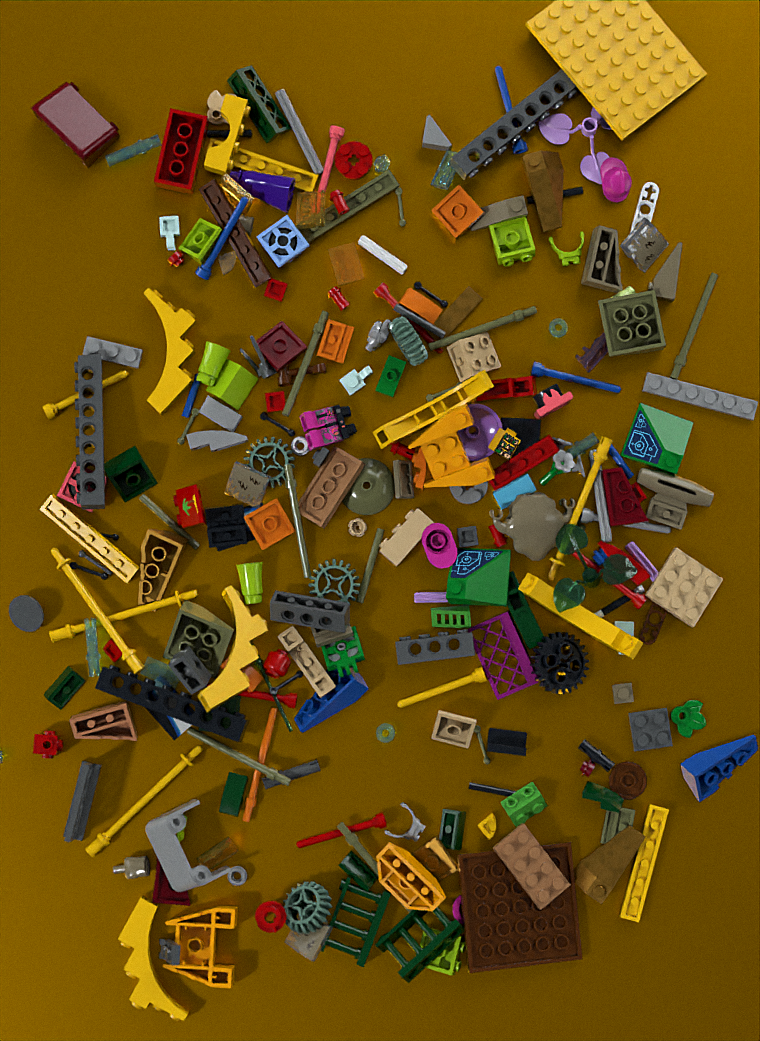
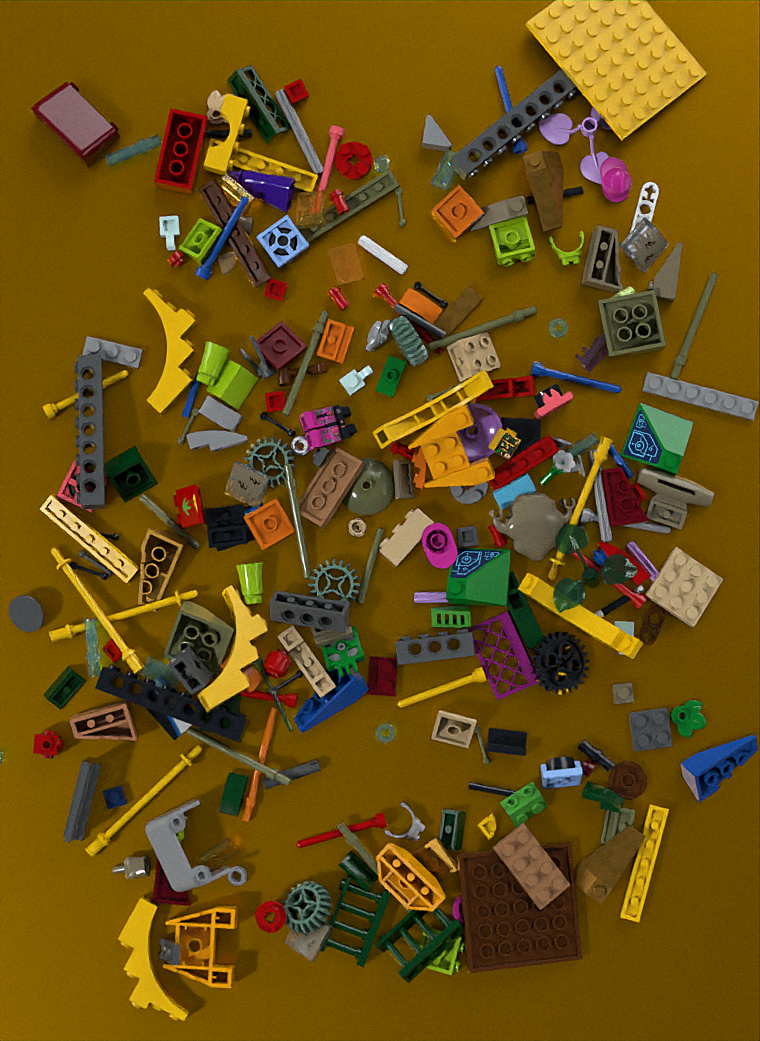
(115, 797): none -> dark blue plate
(296, 91): none -> red plate
(382, 676): none -> dark red plate
(561, 773): none -> light blue piece

